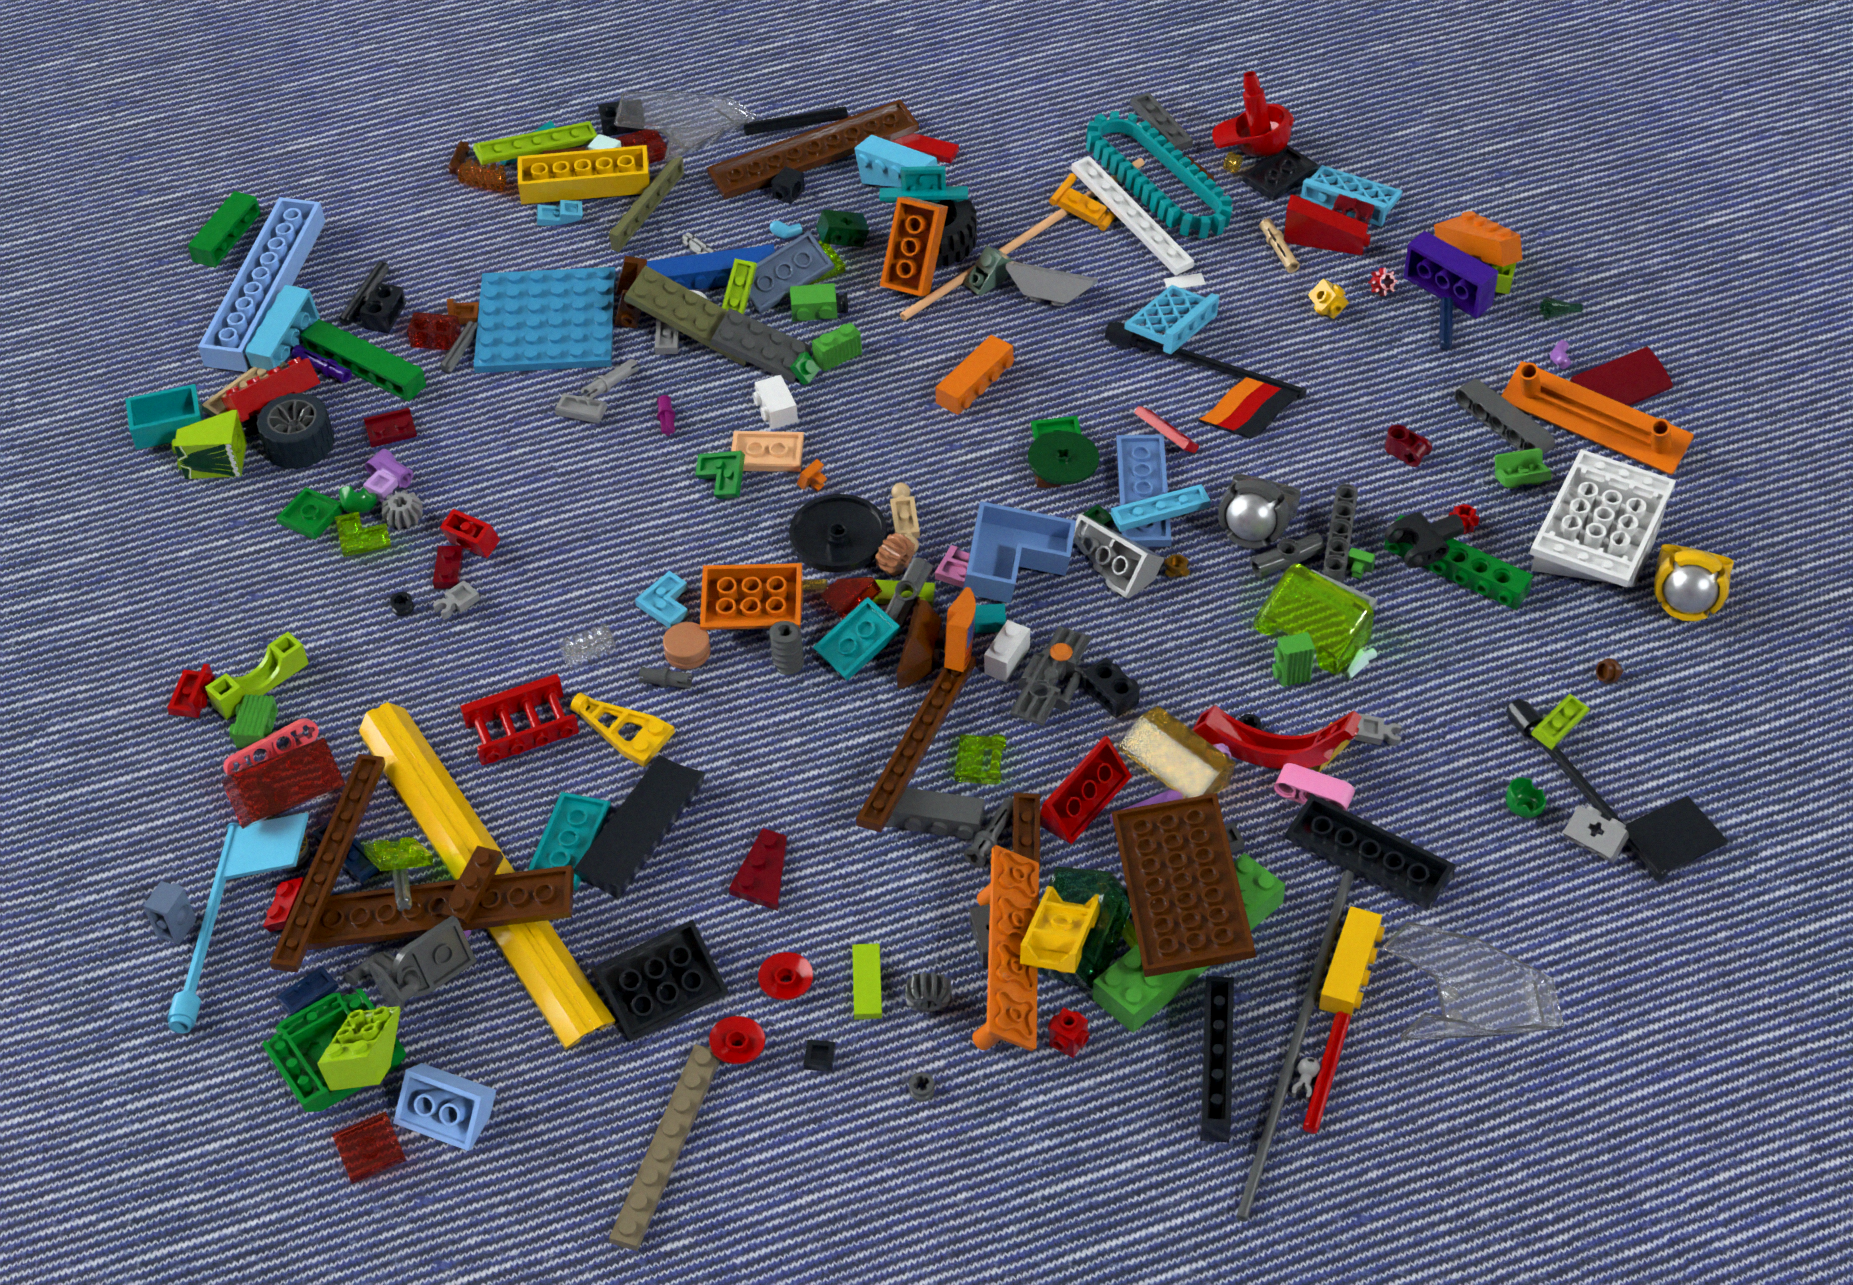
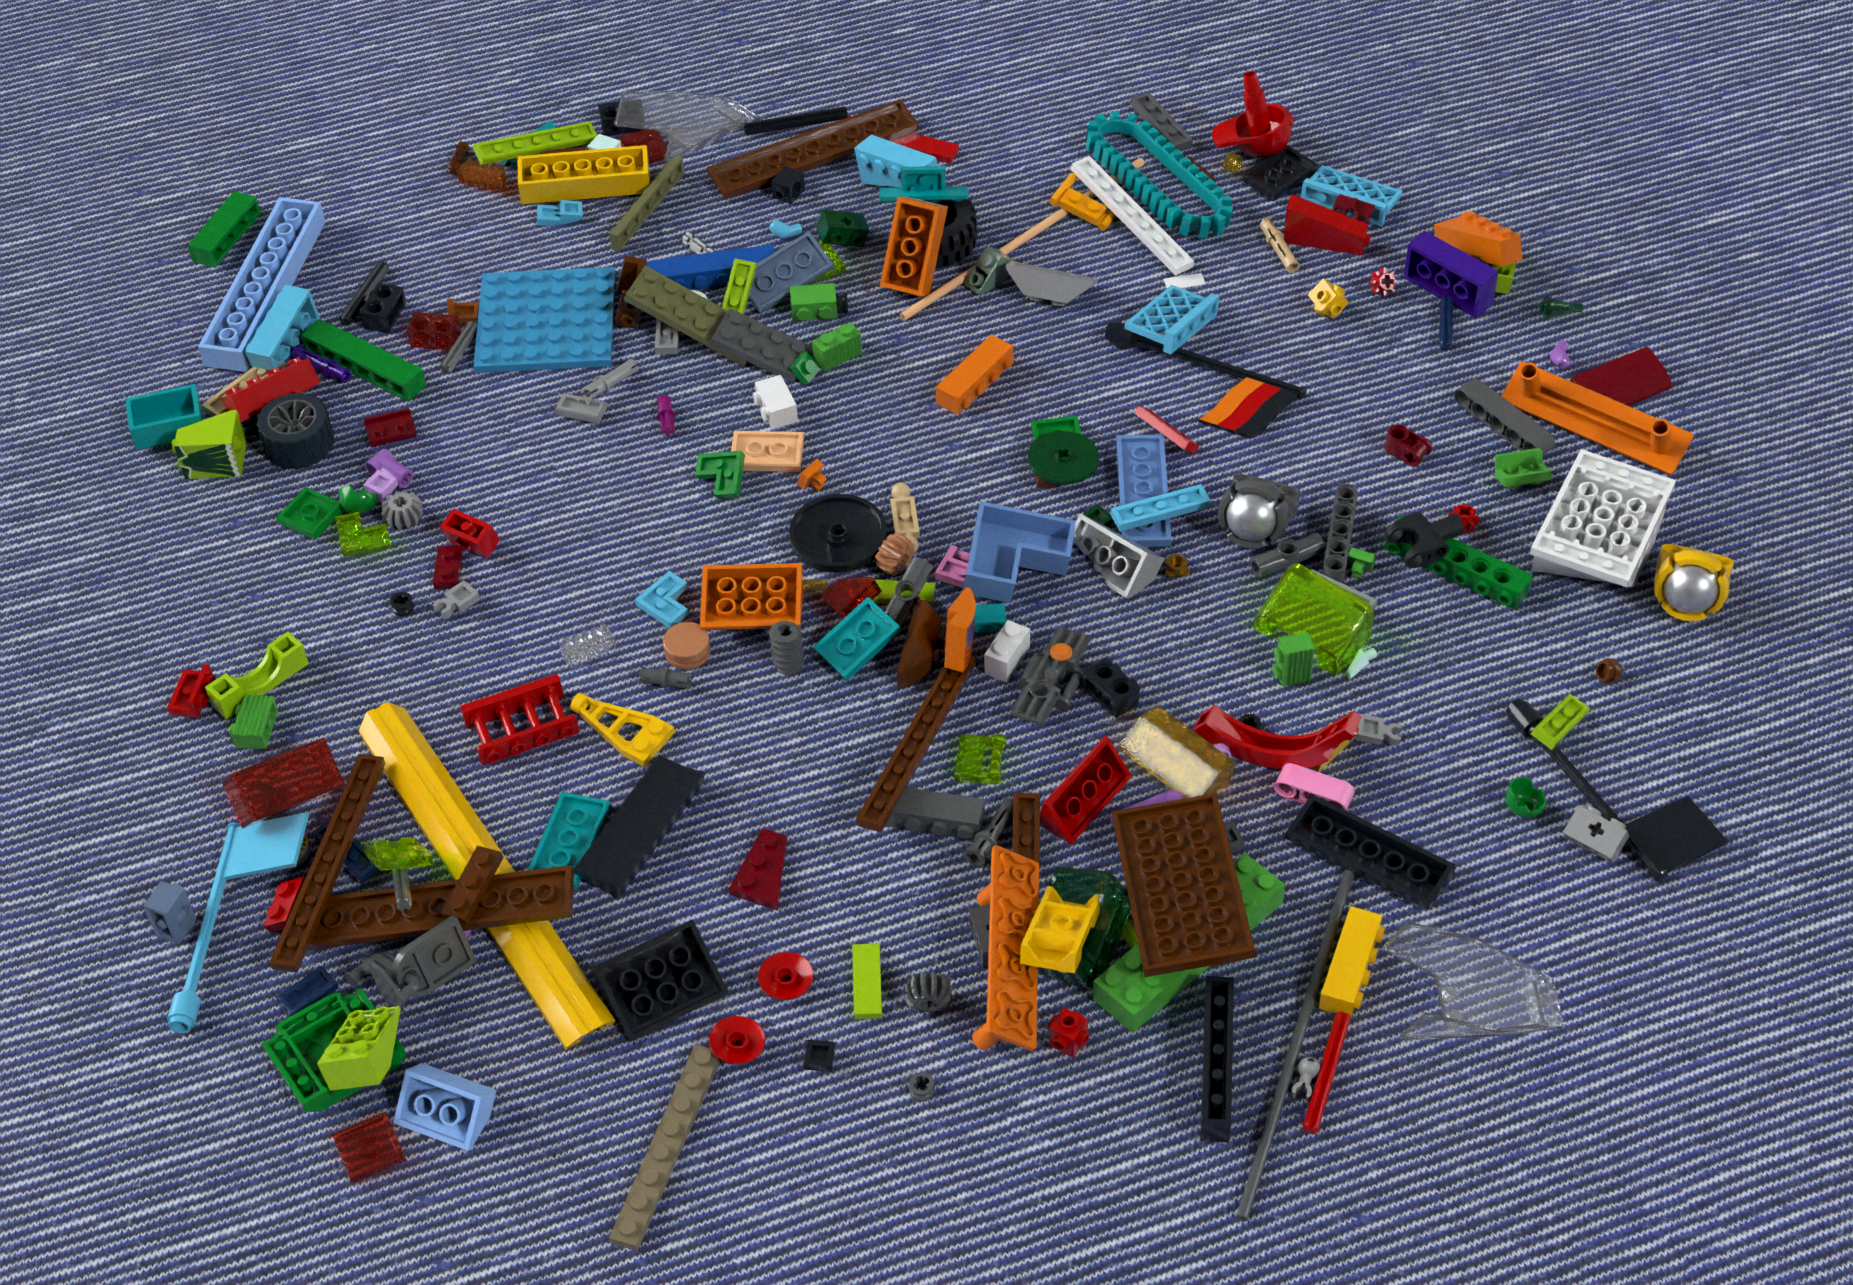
(269, 744): coral beam -> none

